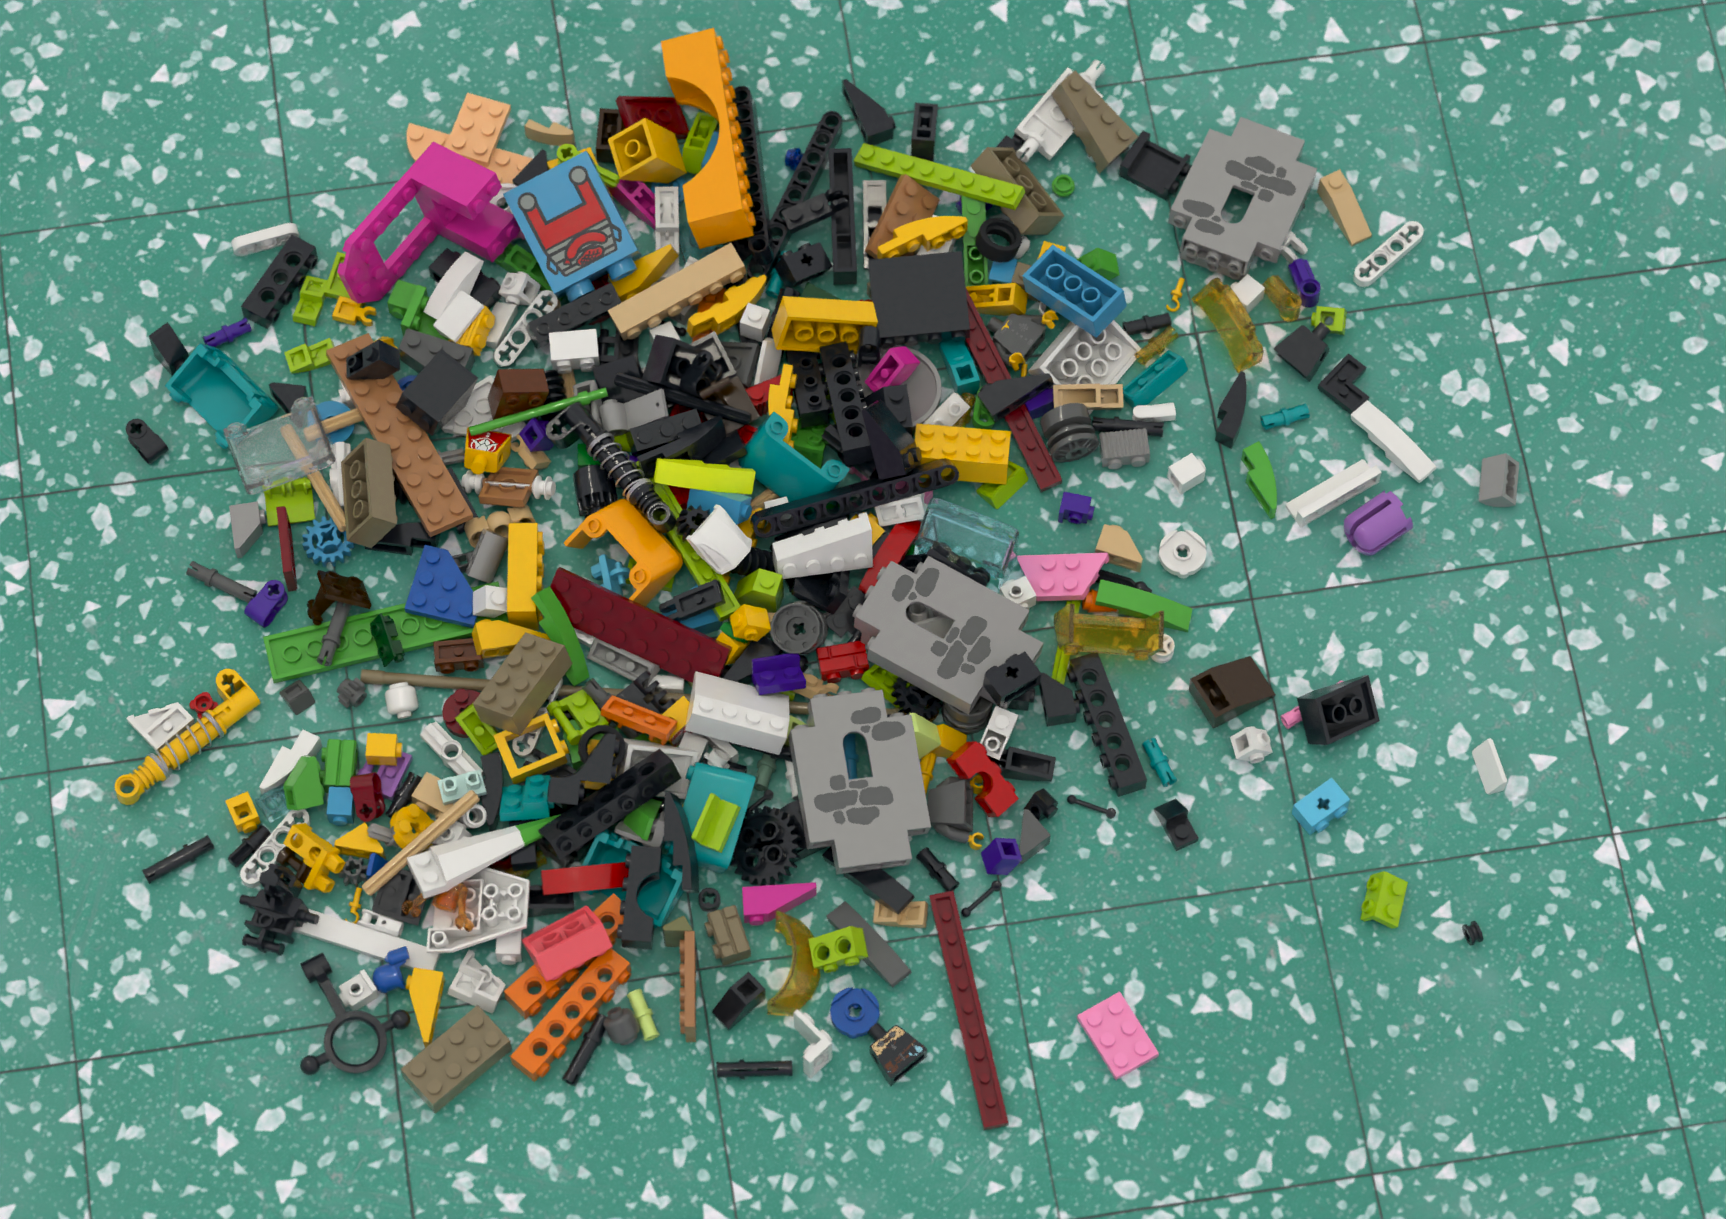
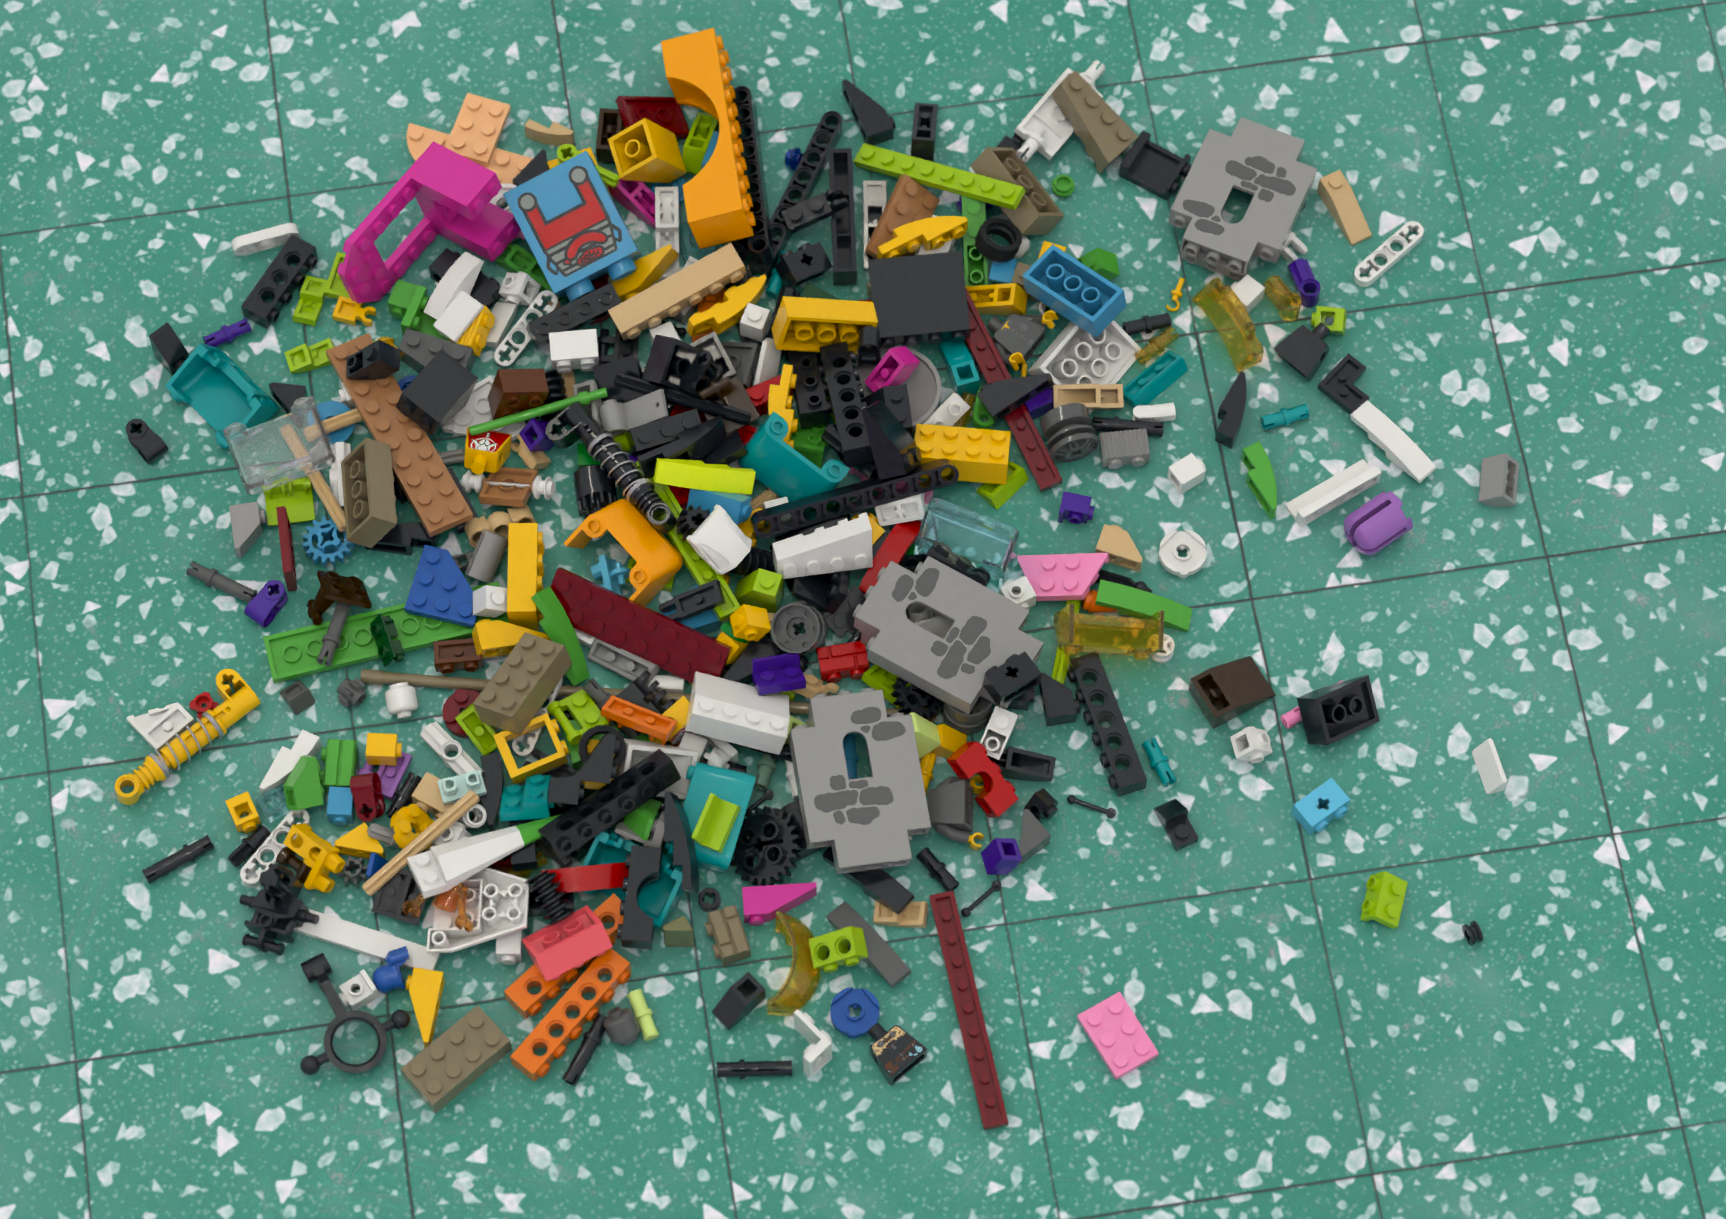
(355, 904): yellow hand -> none
(383, 924): white bar -> none
(476, 984): white slope -> none
(549, 896): none -> black piece
(688, 993): medium nougat plate -> none

